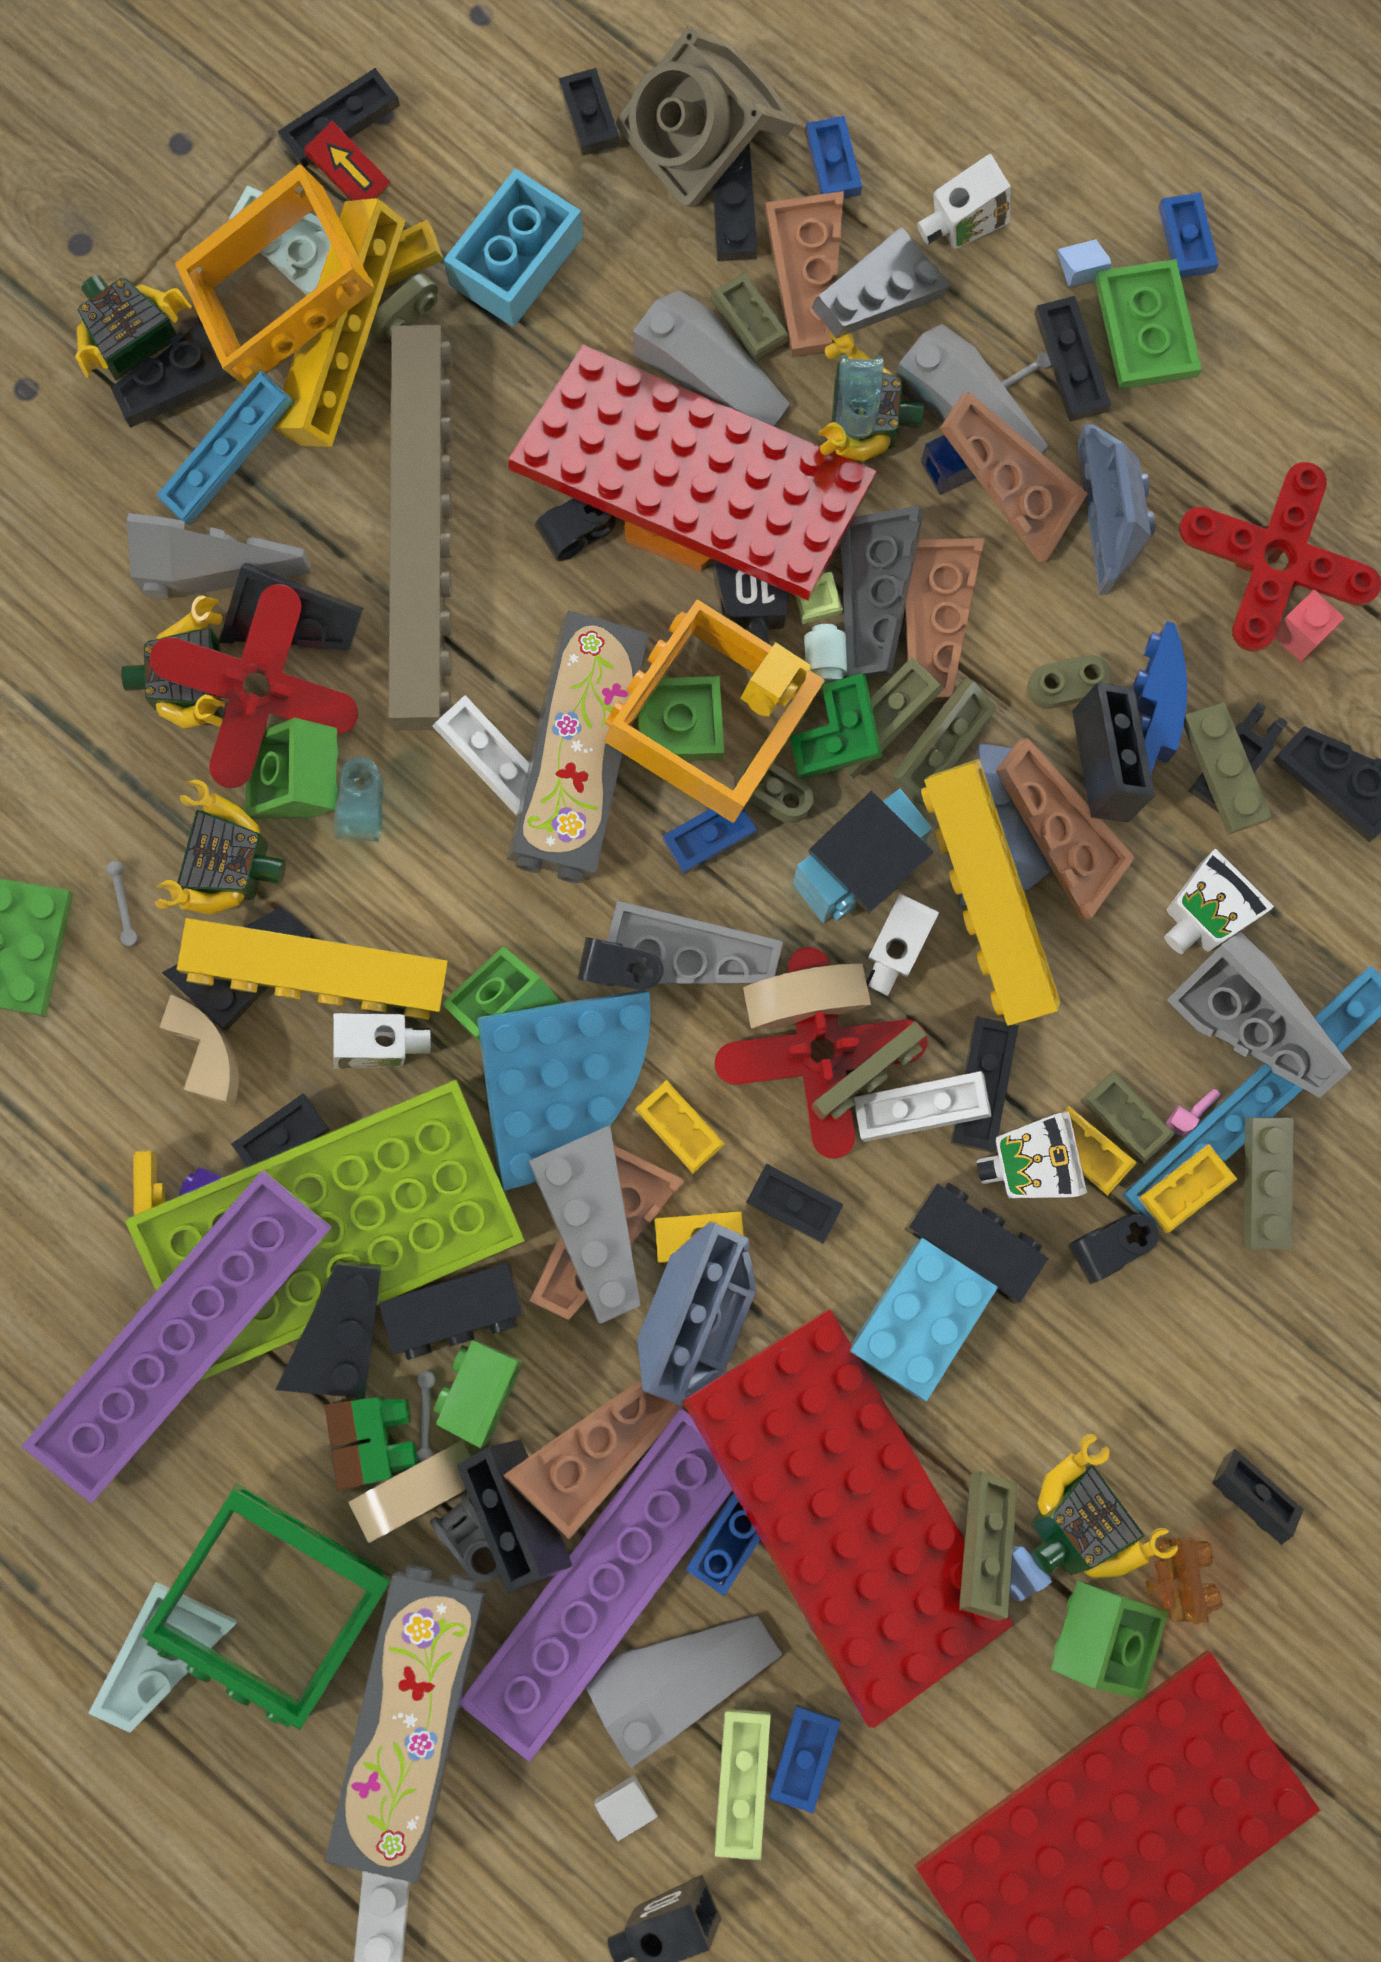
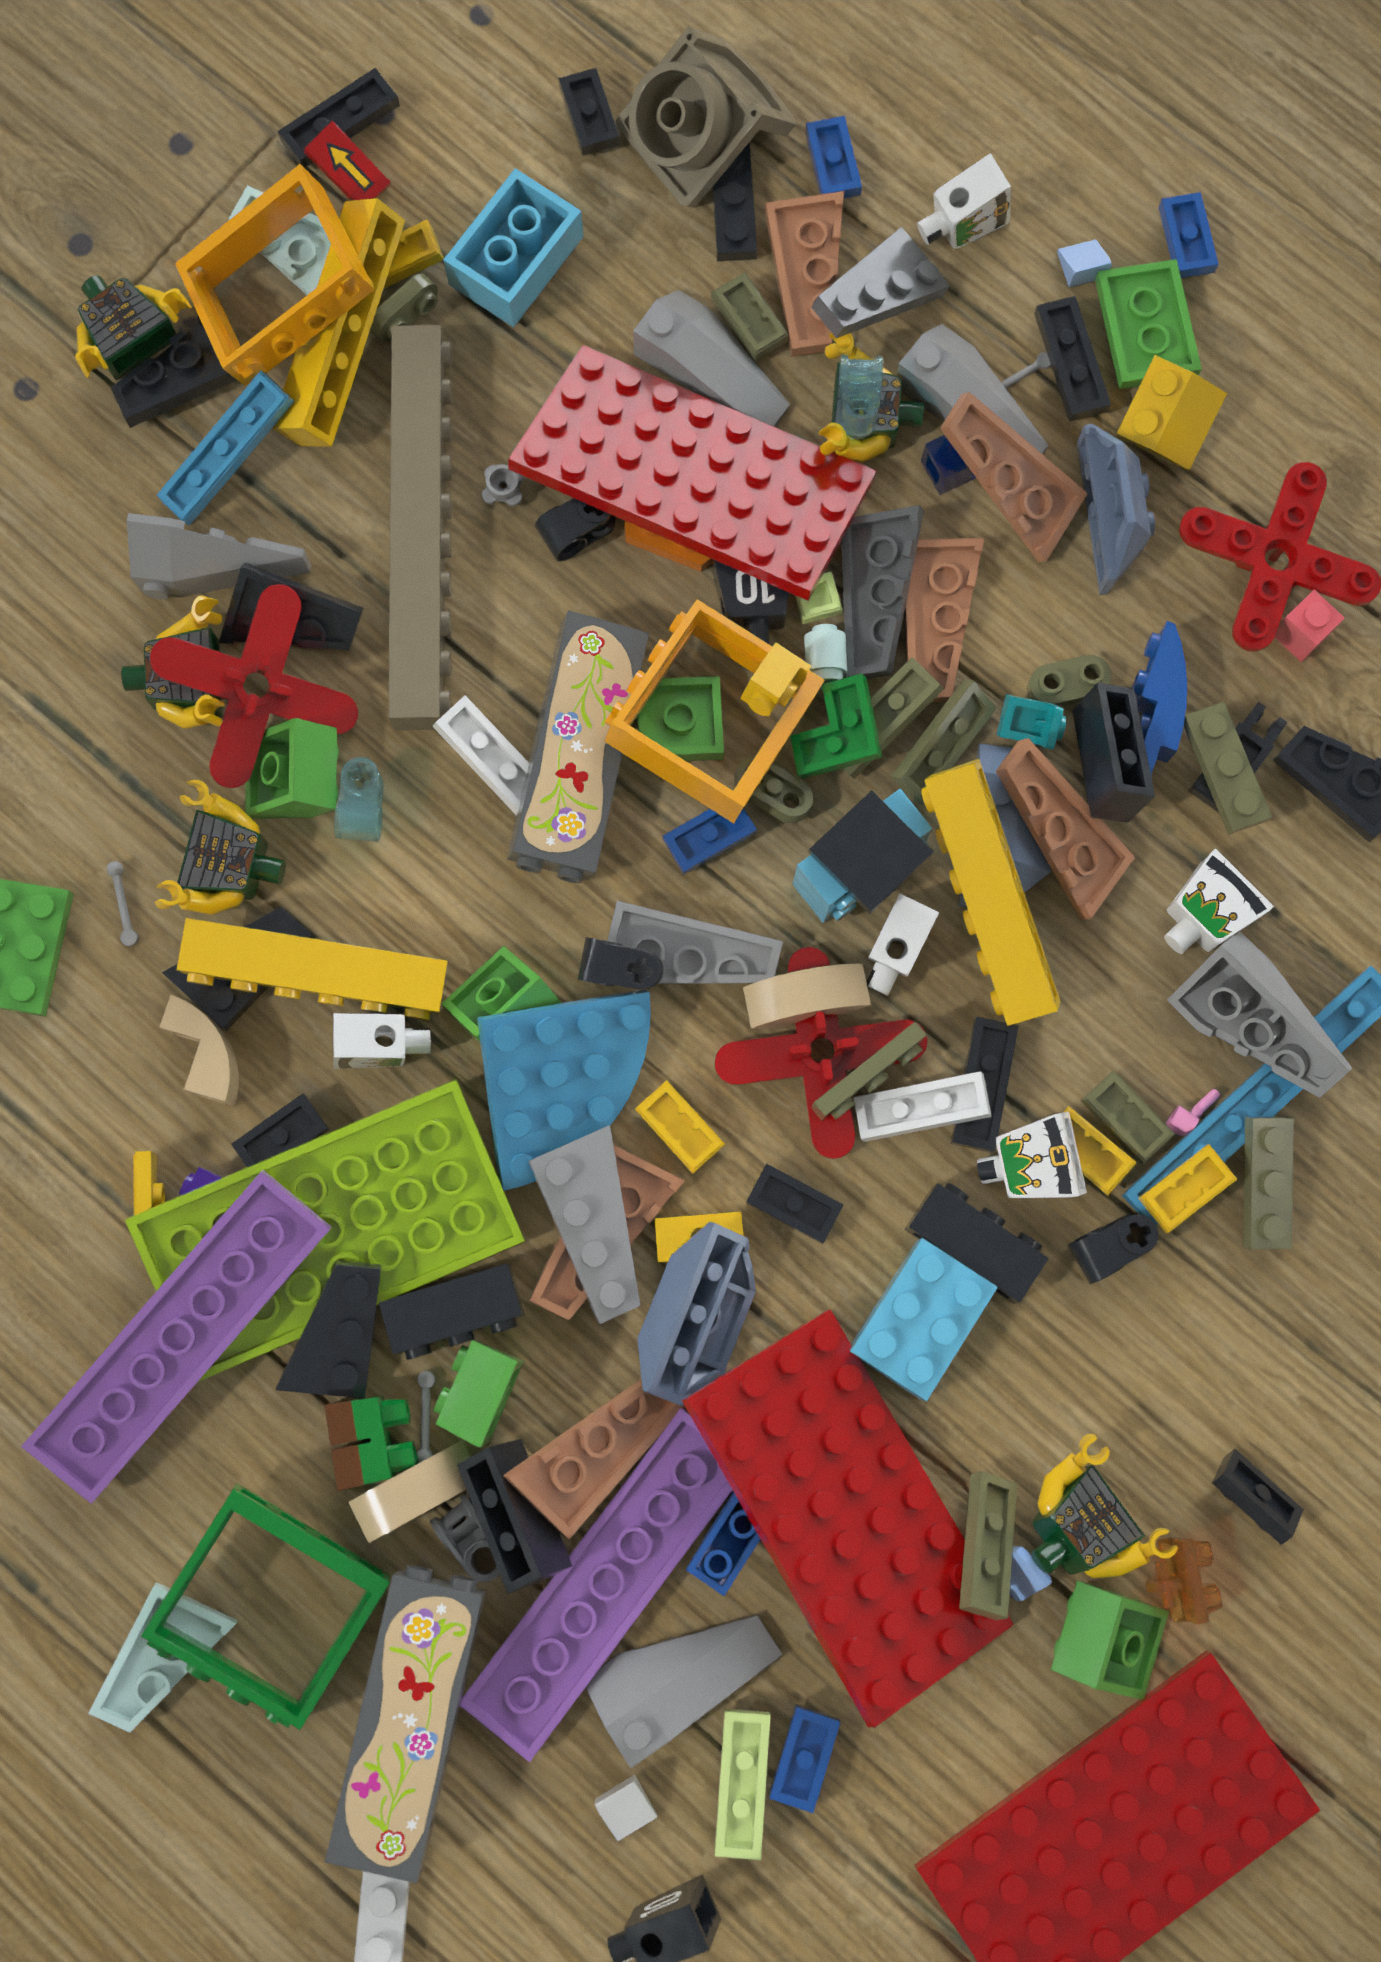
(500, 474): none -> light grey plate
(1031, 719): none -> teal bracket
(1171, 413): none -> yellow slope

